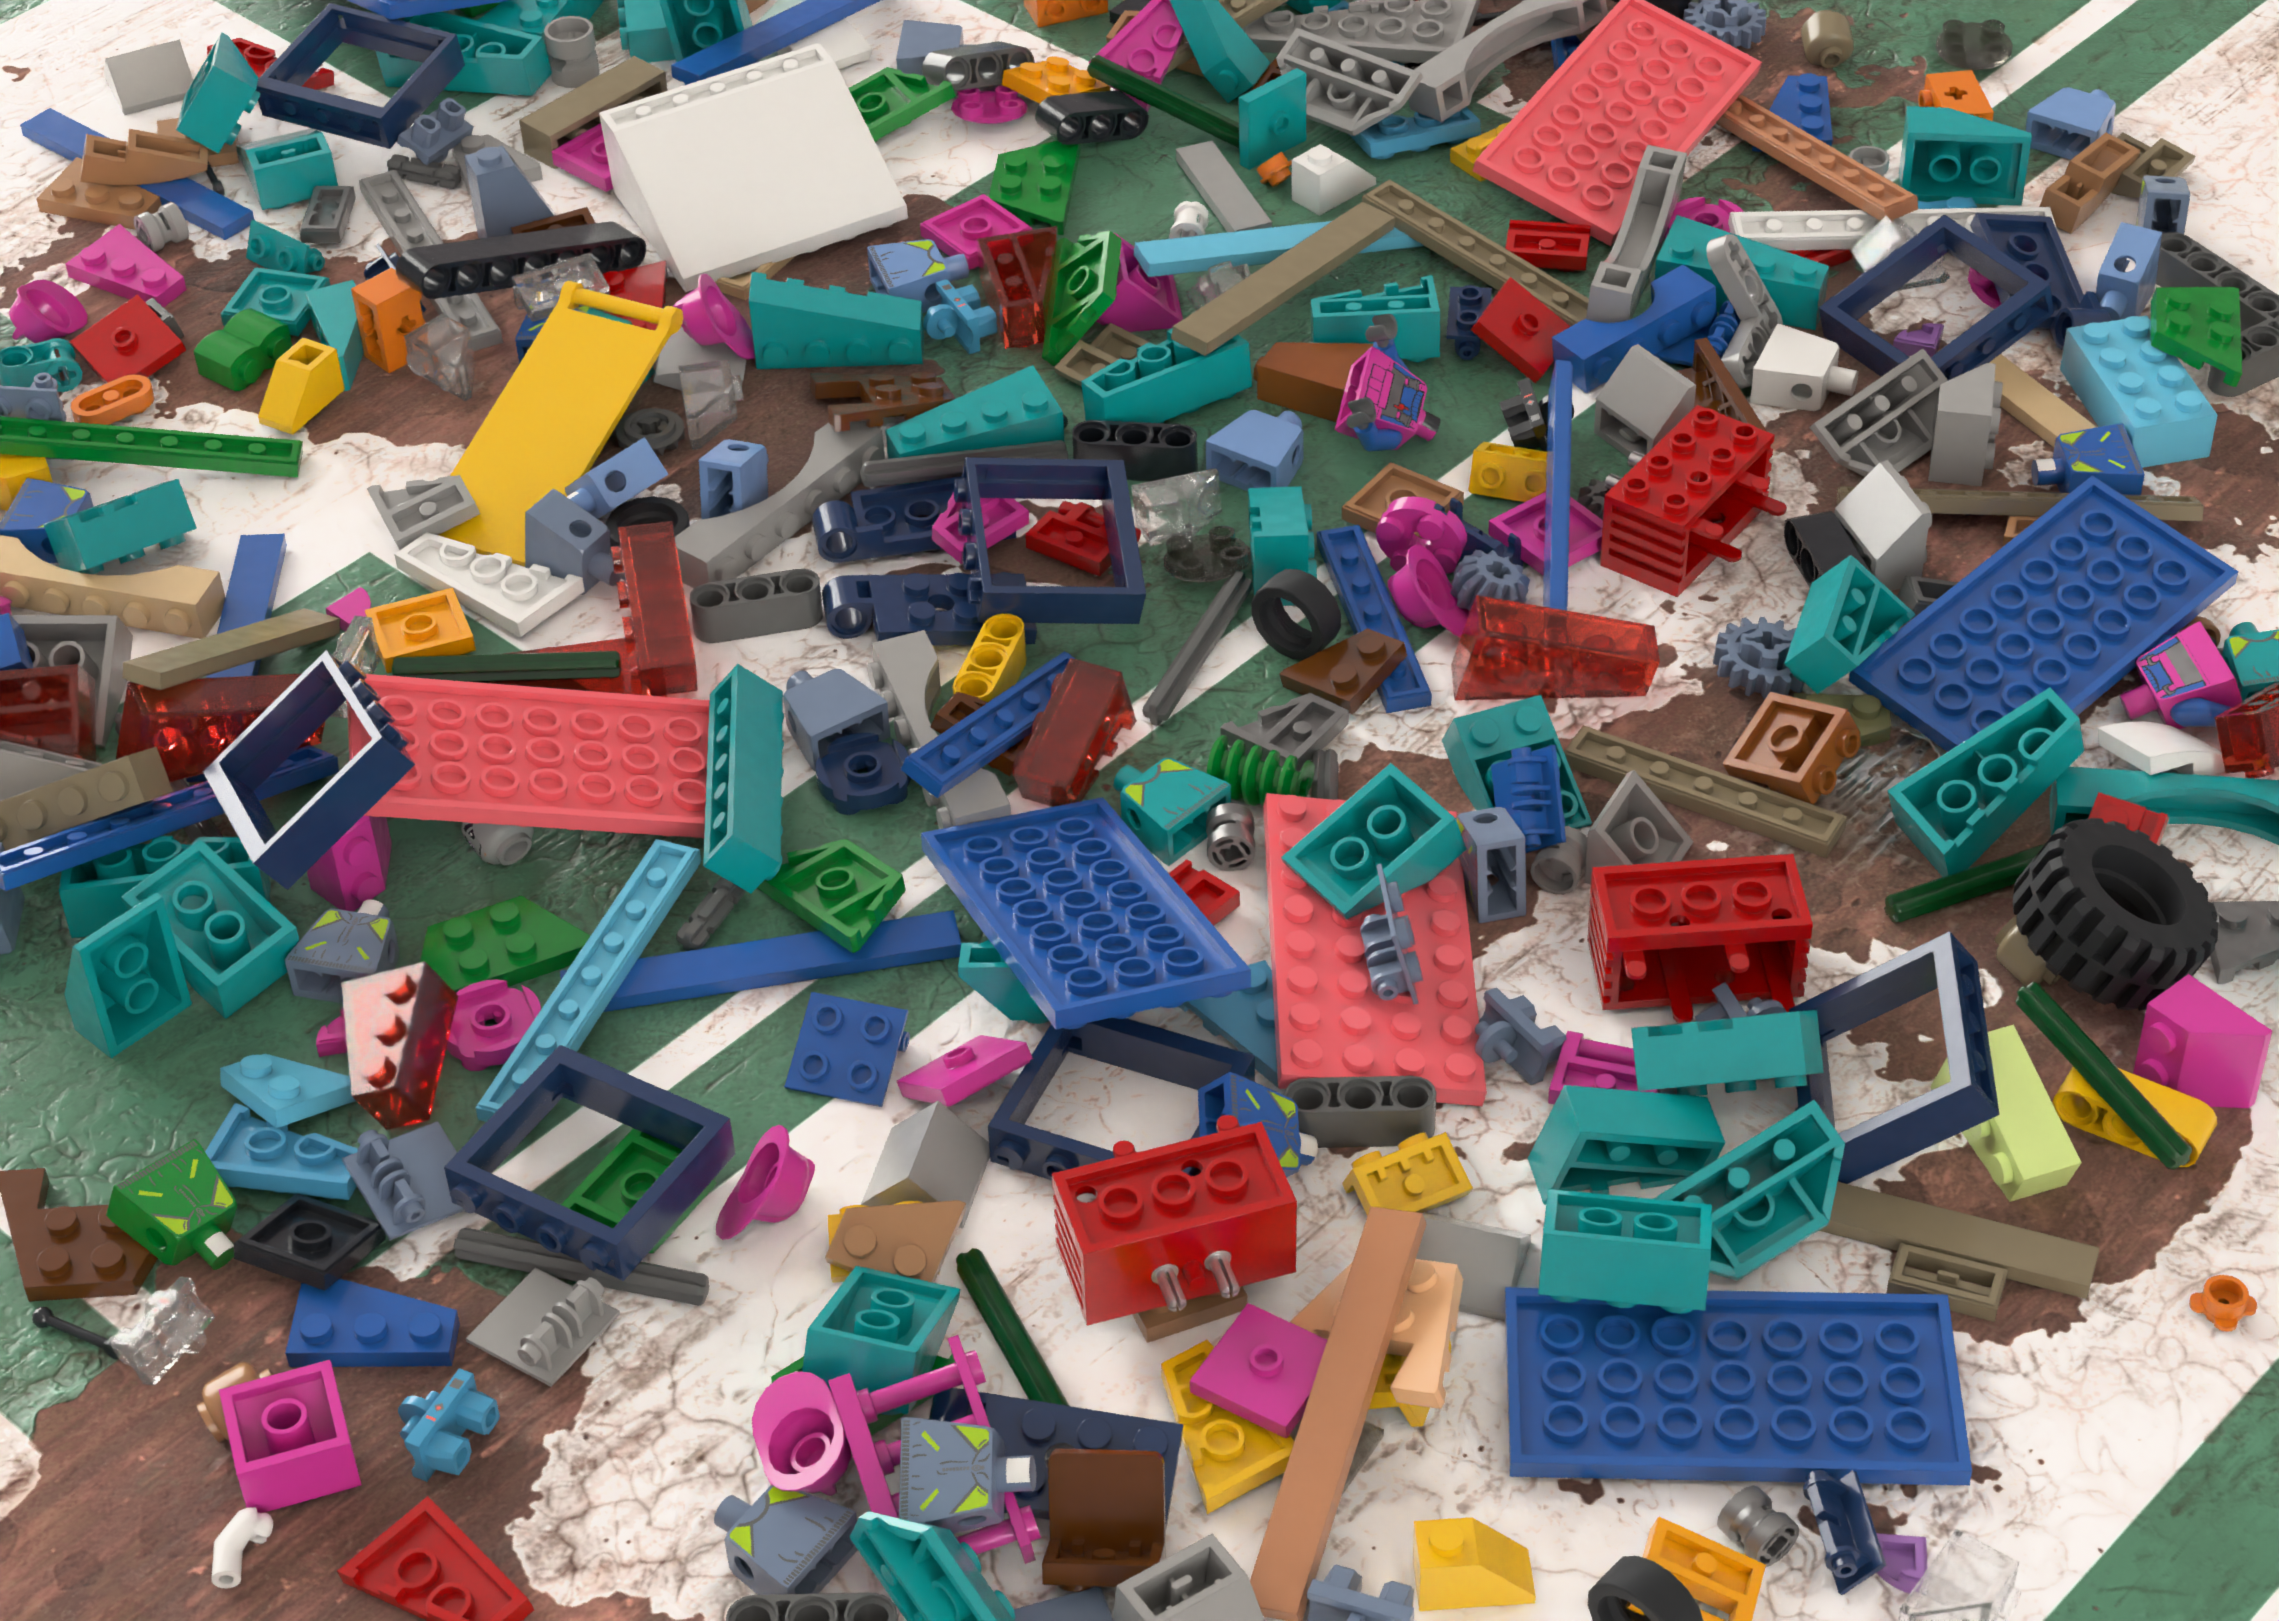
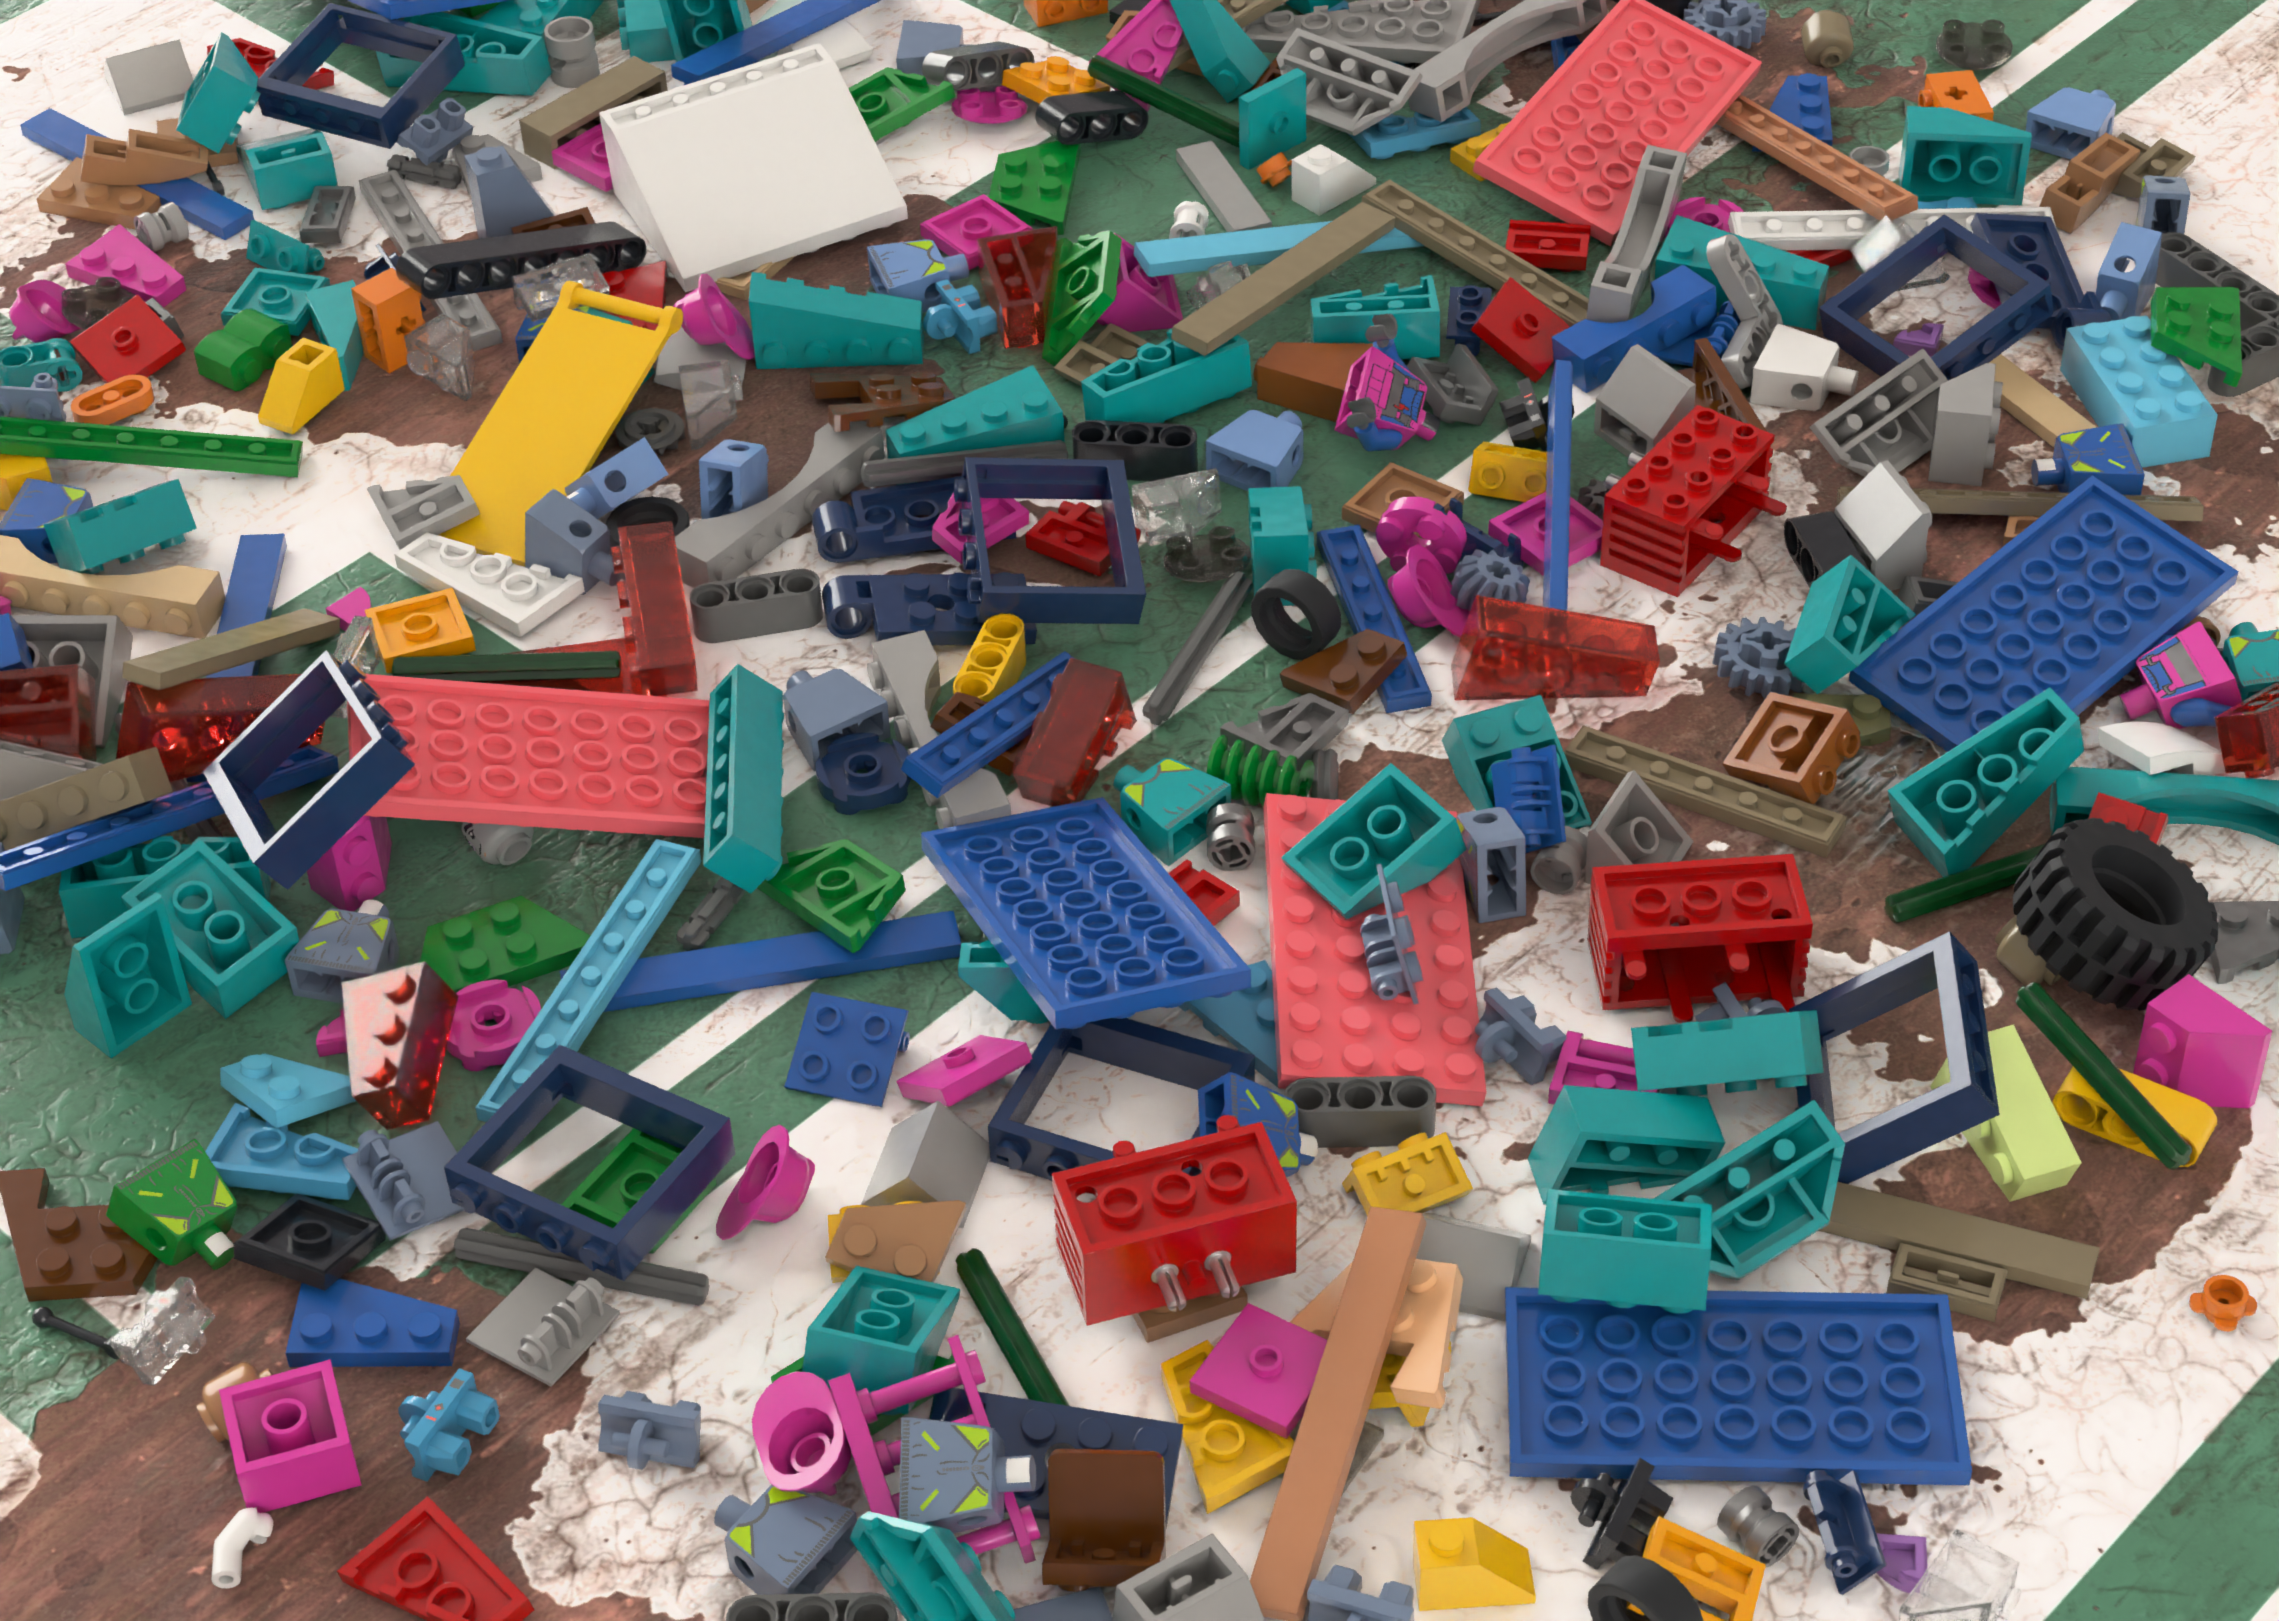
(93, 302): none -> clear smoke dish
(650, 1430): none -> sand blue hips
(1456, 388): none -> dark grey bracket
(1614, 1508): none -> black hips

